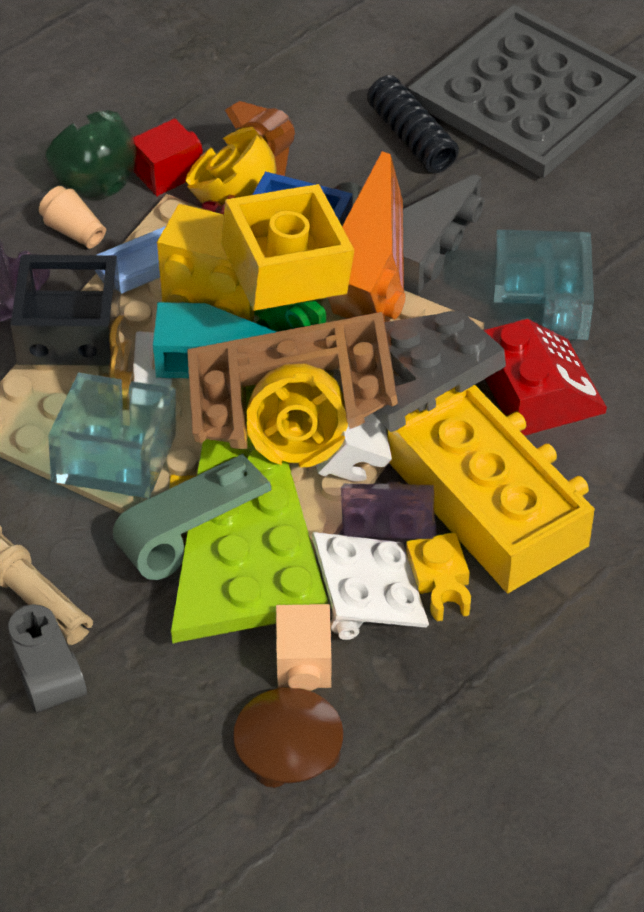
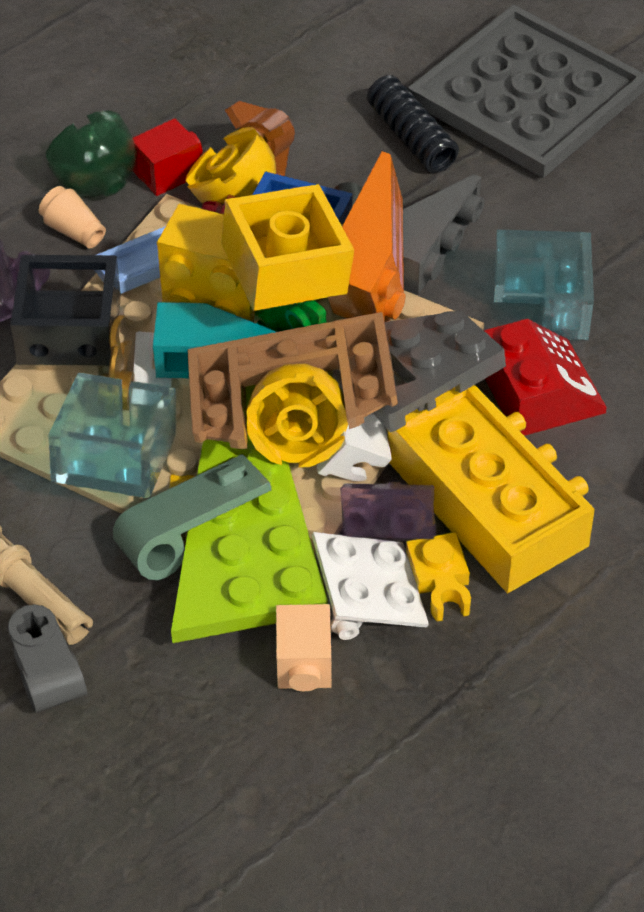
(288, 736): reddish brown dish -> none

